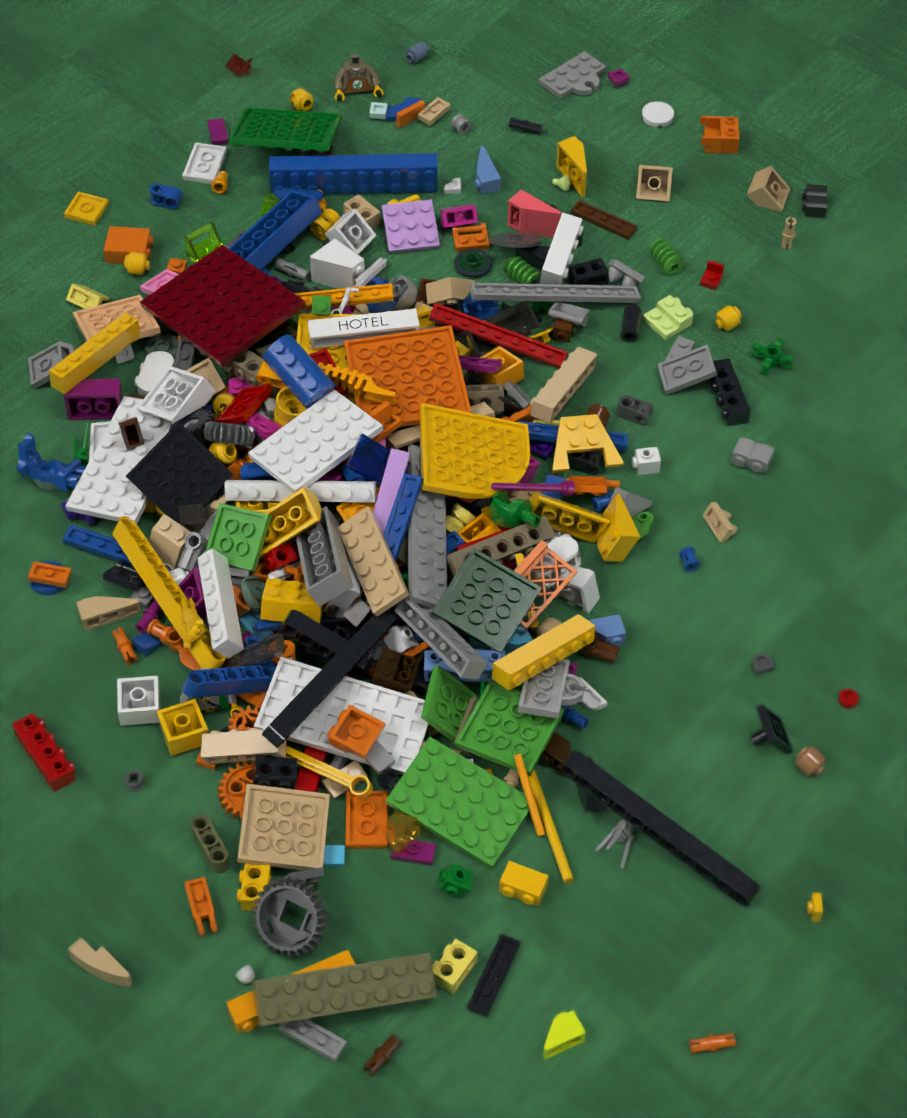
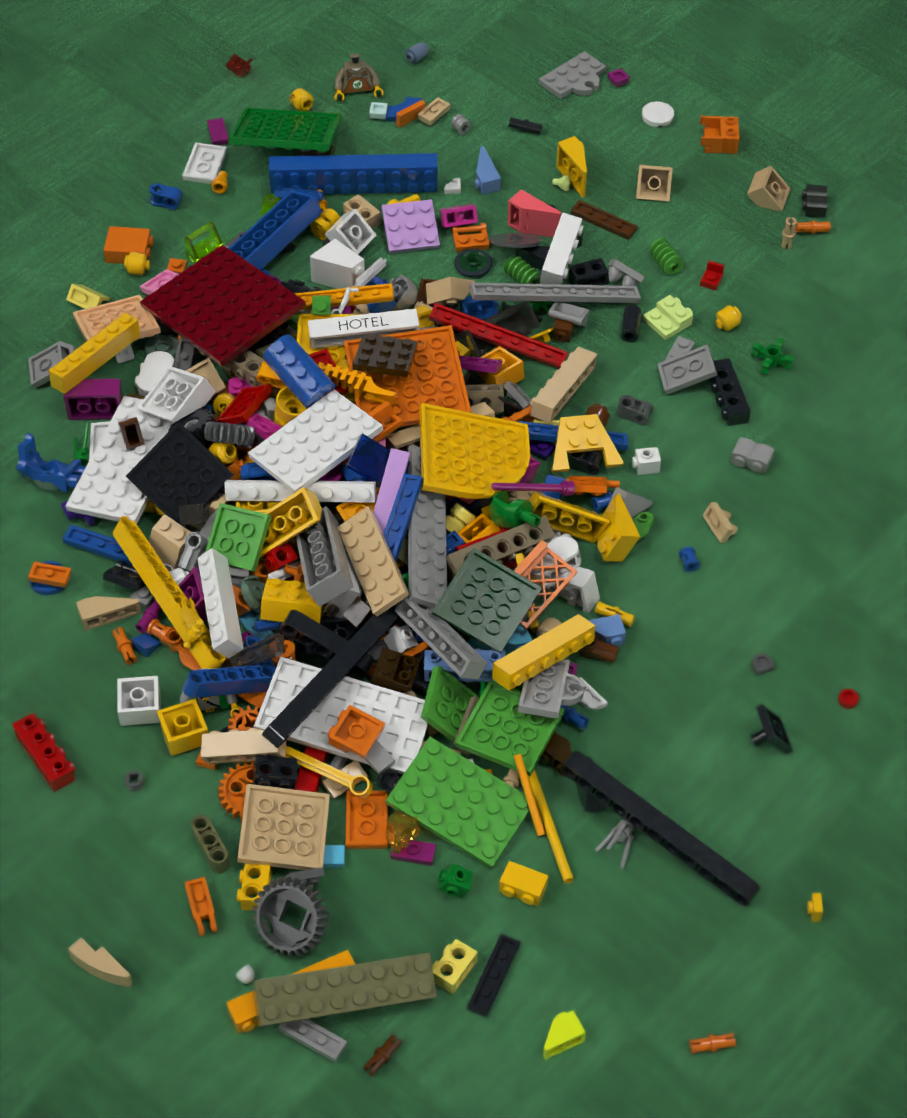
(86, 208): yellow tile -> none
(284, 266): light grey pin -> none
(385, 355): none -> dark brown plate
(607, 610): none -> yellow pin
(810, 761): medium nougat head -> none
(813, 227): none -> orange pin

